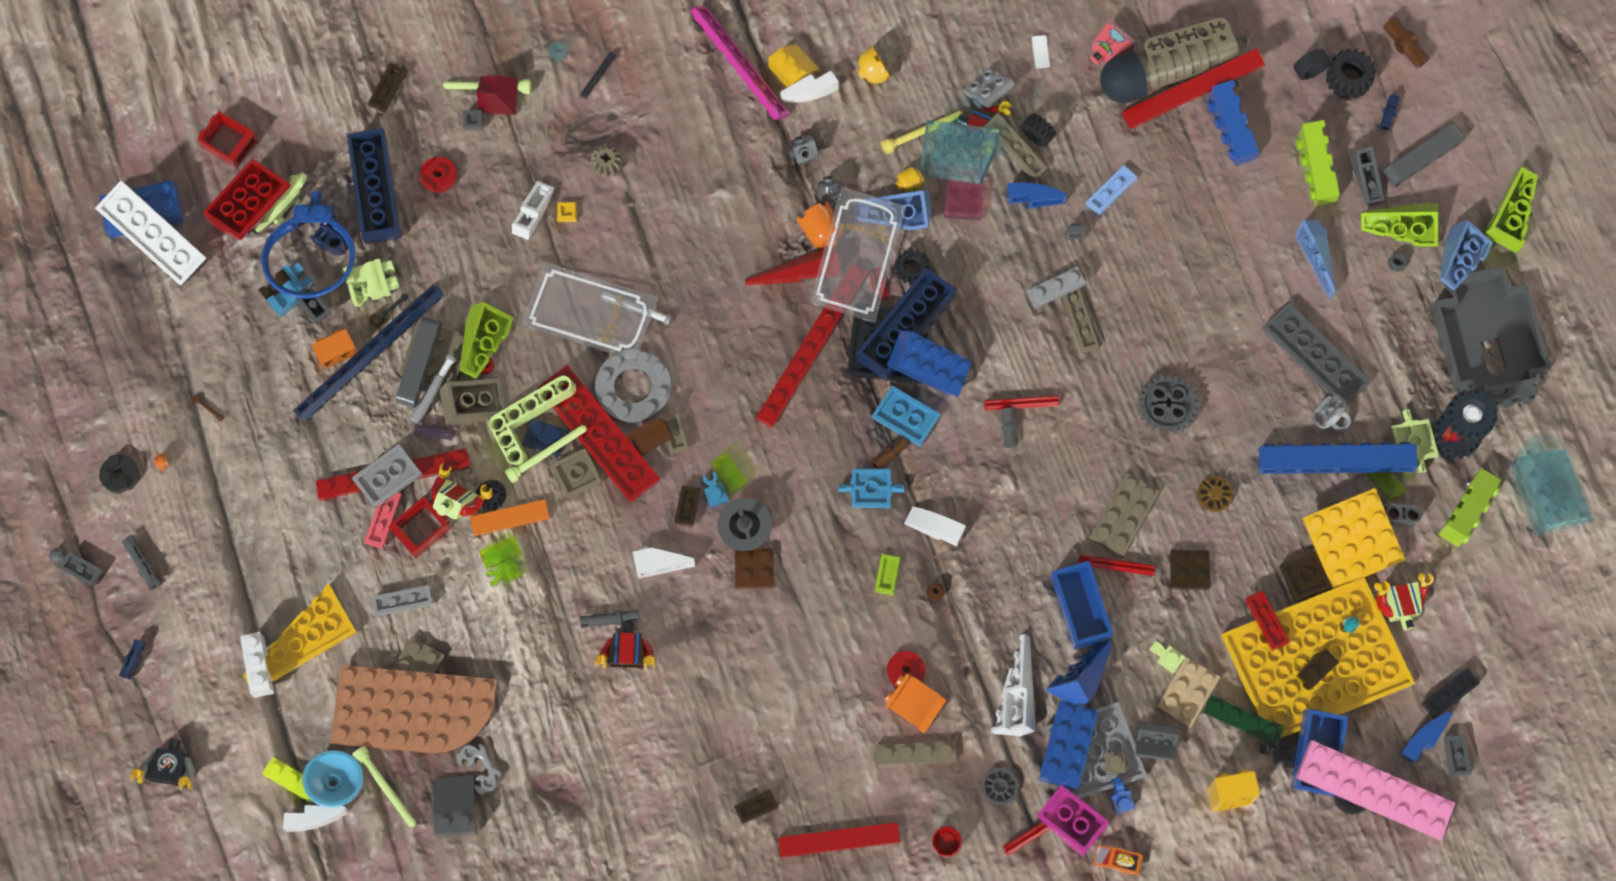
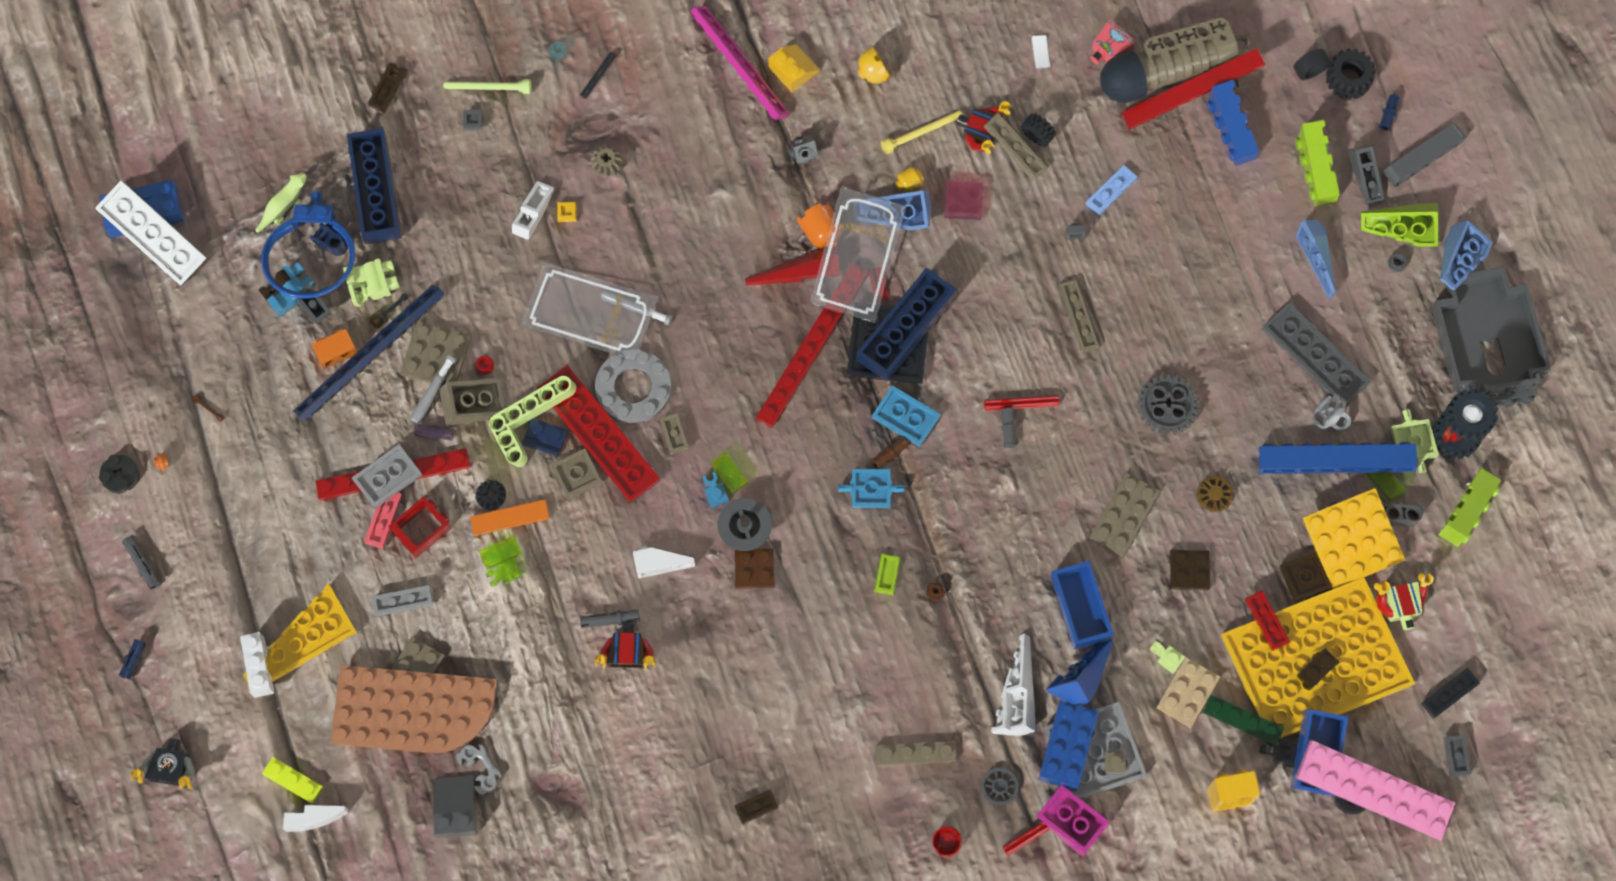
(76, 566): dark grey plate -> none
(241, 149): red window -> none
(245, 200): red slope -> none
(329, 768): medium azure dish -> none
(362, 756): yellowish green piece -> none
(418, 362): dark grey beam -> none
(436, 166): red plate -> none
(455, 500): torso -> none
(483, 334): lime wedge -> none
(497, 94): dark red slope -> none
(515, 472): yellowish green piece -> none
(650, 435): reddish brown panel -> none
(687, 506): dark brown plate -> none
(810, 88): white slope -> none
(829, 190): dark grey head -> none
(839, 840): red tile -> none
(905, 659): red plate -> none
(907, 257): black tyre -> none
(915, 702): orange panel -> none
(929, 363): blue piece -> none
(935, 525): white slope -> none
(958, 151): clear light blue slope -> none
(988, 88): light grey plate -> none
(1034, 194): blue slope -> none
(1056, 287): light grey plate -> none
(1118, 565): red axle -> none
(1118, 859): slope -> none
(1121, 798): blue plate -> none
(1156, 741): dark grey bracket -> none
(1351, 624): teal plate -> none
(1406, 42): reddish brown piece -> none
(1425, 738): blue slope -> none
(1512, 213): lime wedge -> none
(1550, 491): clear light blue slope -> none

